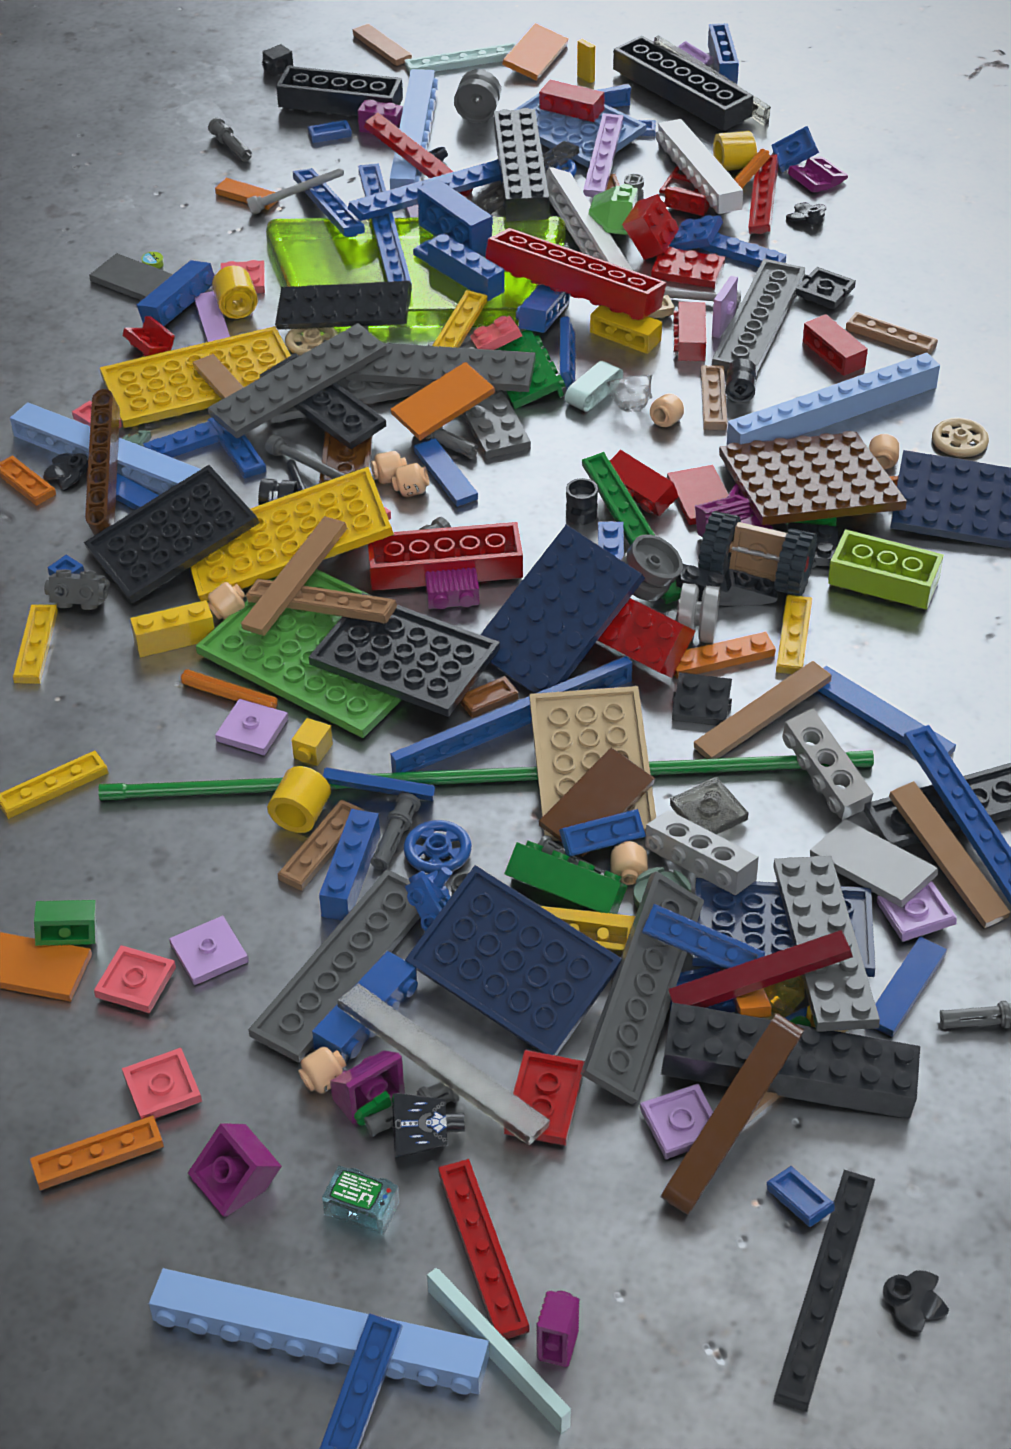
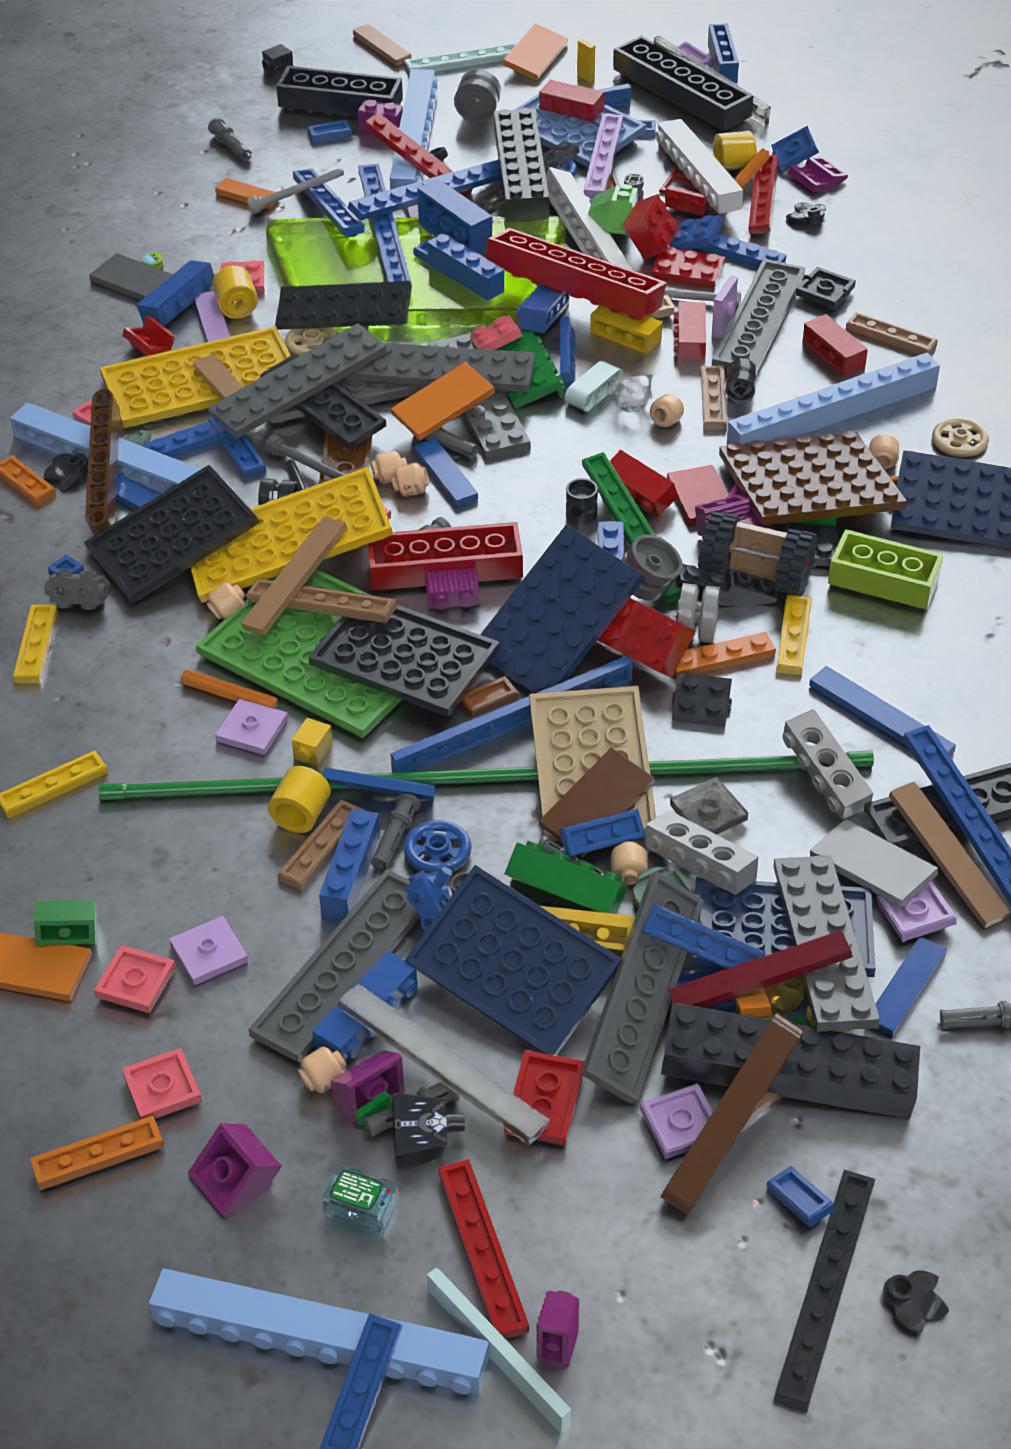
(172, 628): yellow brick -> none
(461, 320): yellow tile -> none
(762, 711): medium nougat tile -> none

